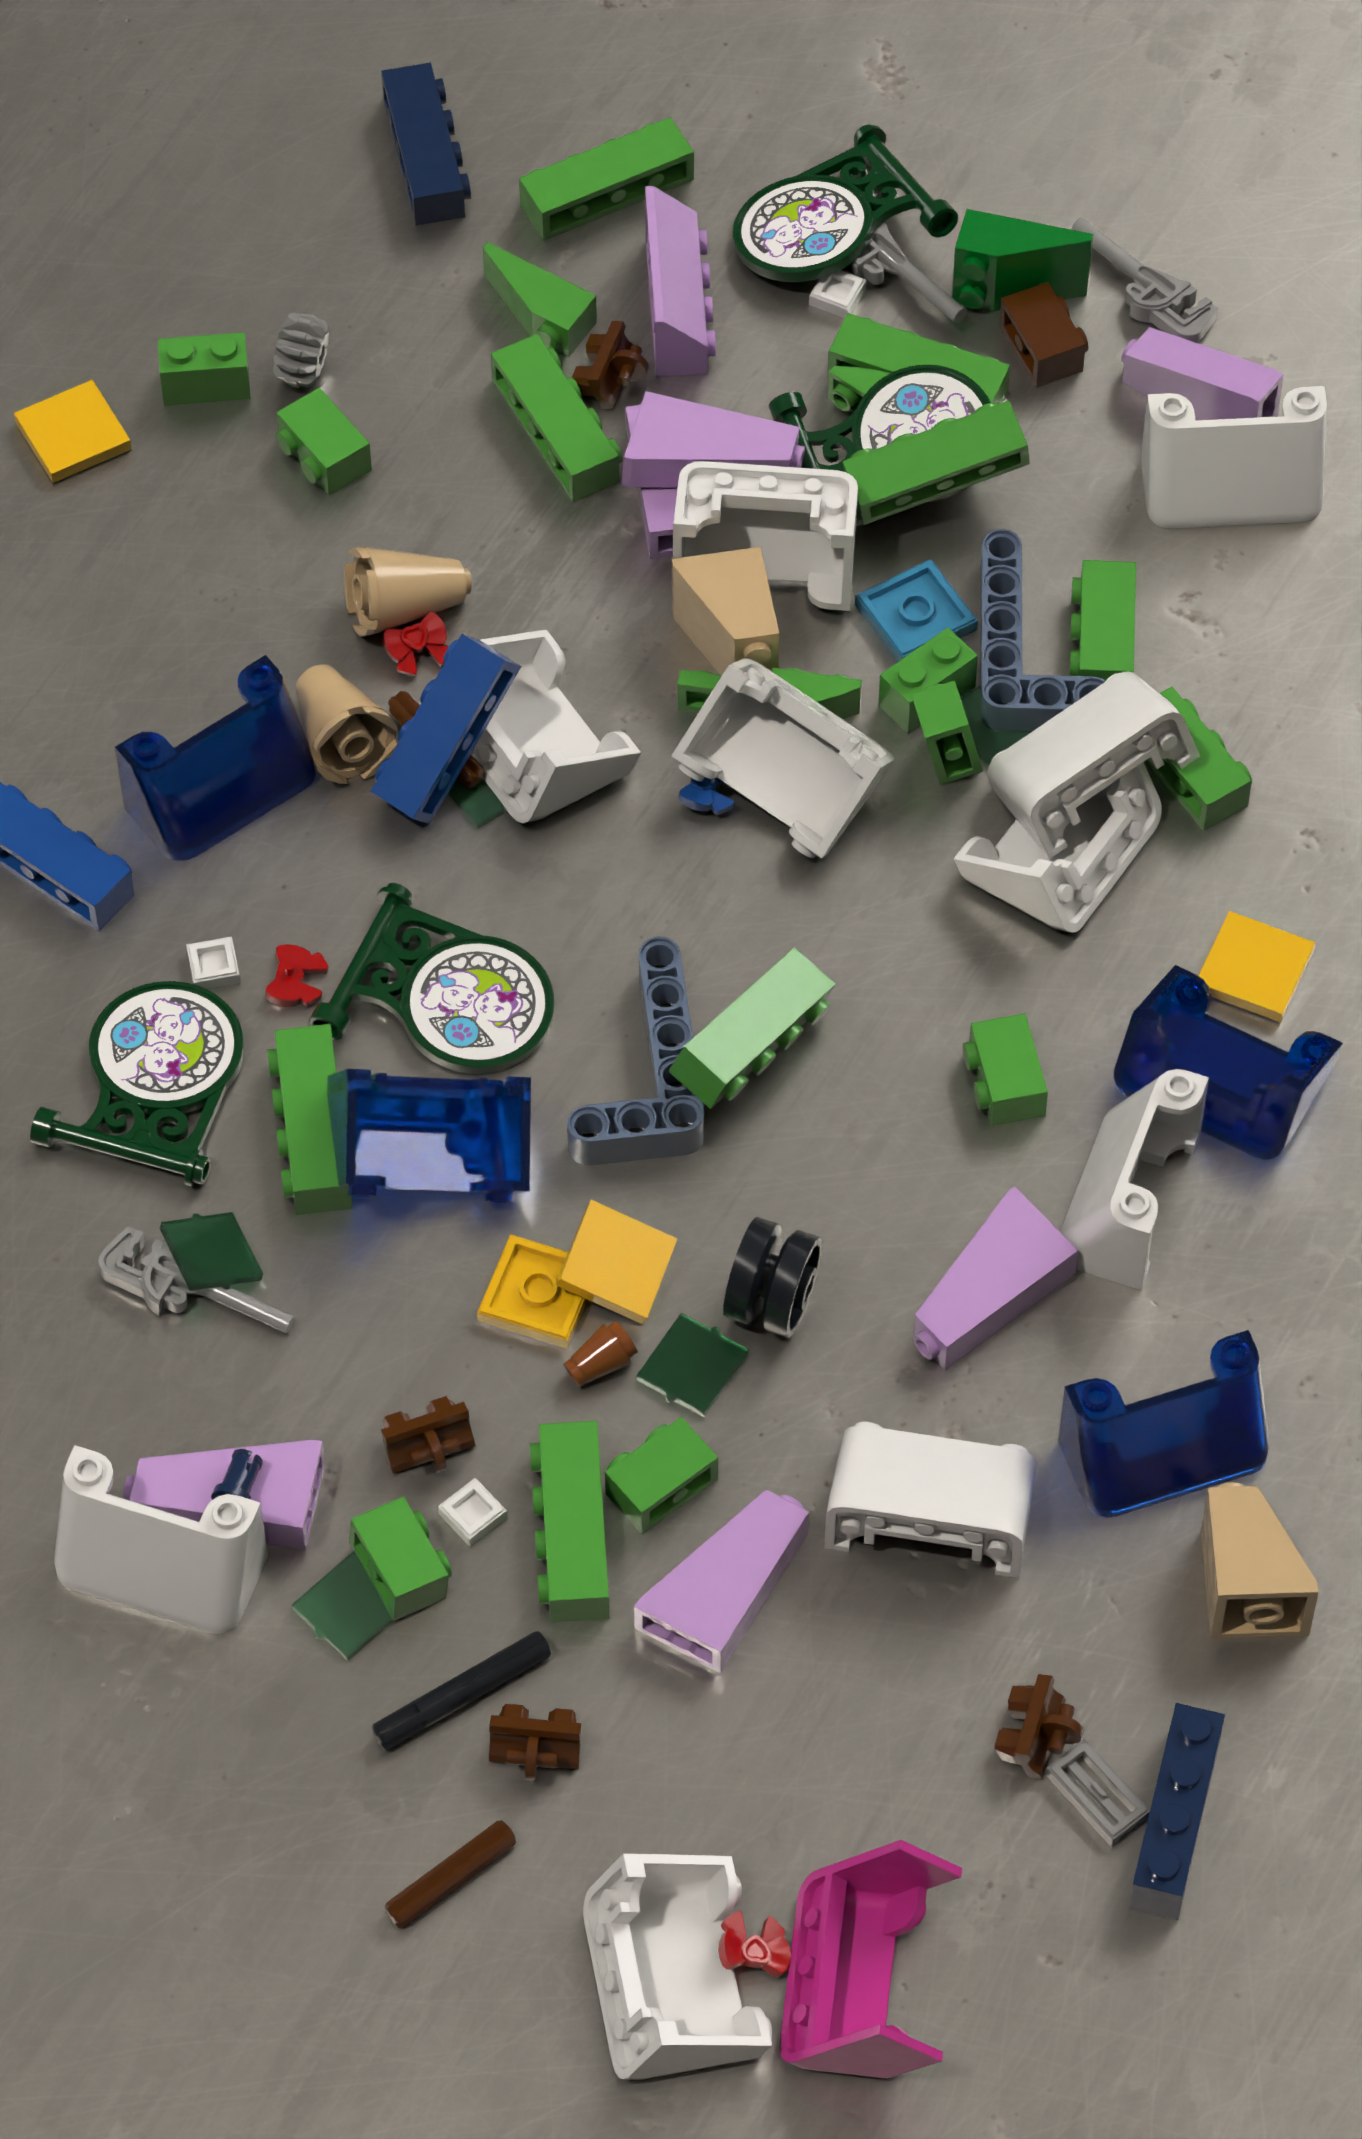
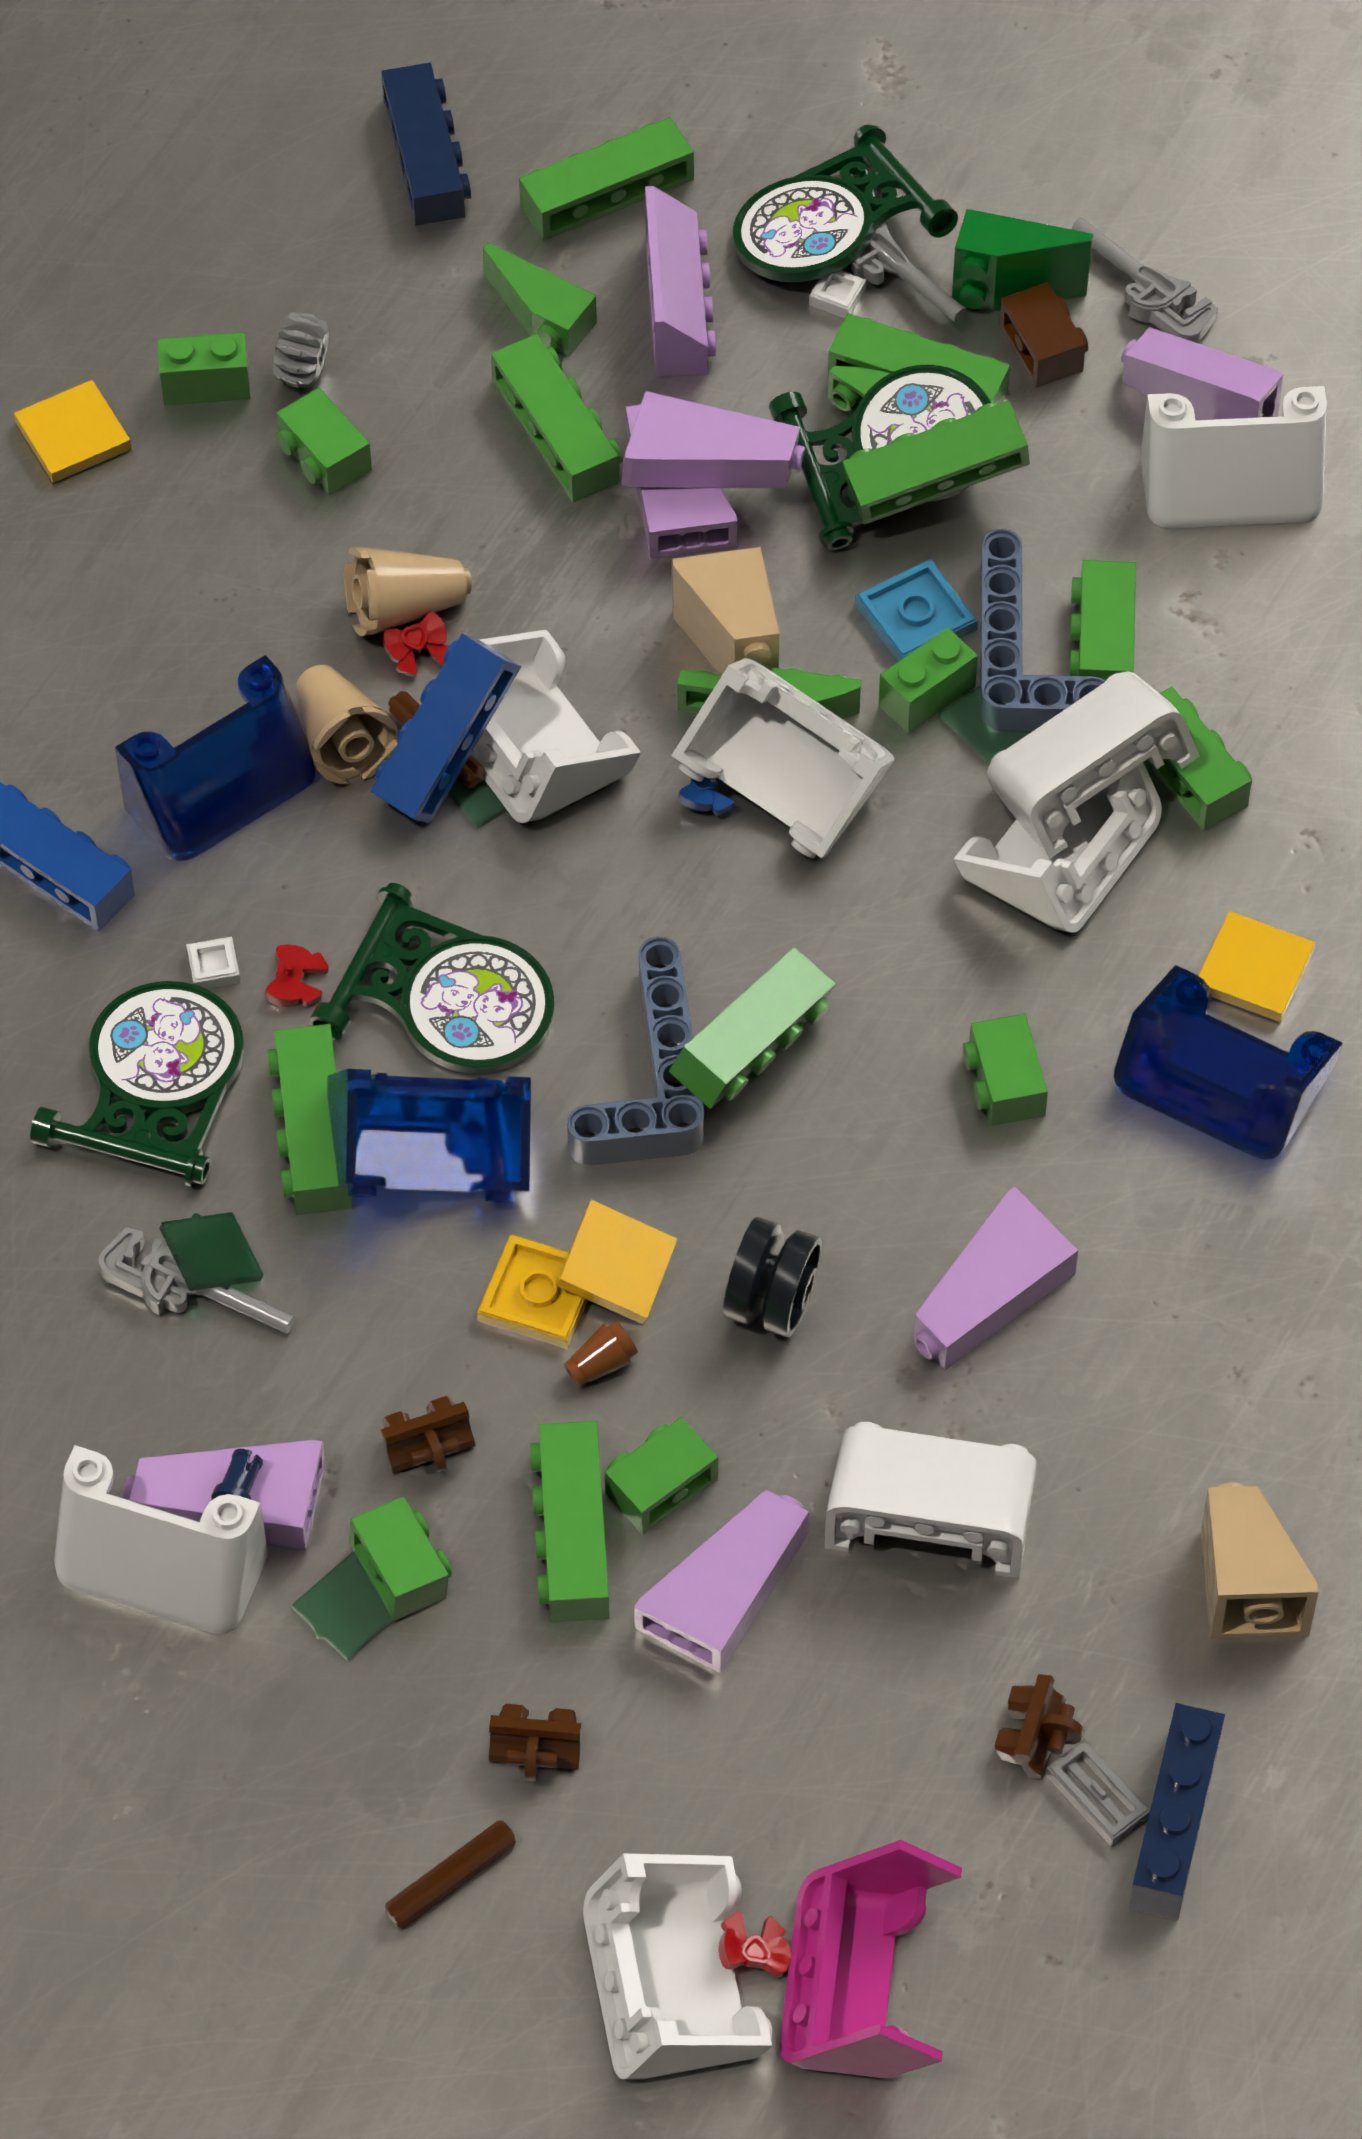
(461, 1690): black axle -> none
(472, 1512): white tile -> none
(614, 365): reddish brown hips -> none
(692, 1364): clear green piece -> none
(793, 513): white windscreen -> none
(947, 732): bright green brick -> none
(1111, 1216): white windscreen -> none
(1170, 1441): clear blue windscreen -> none

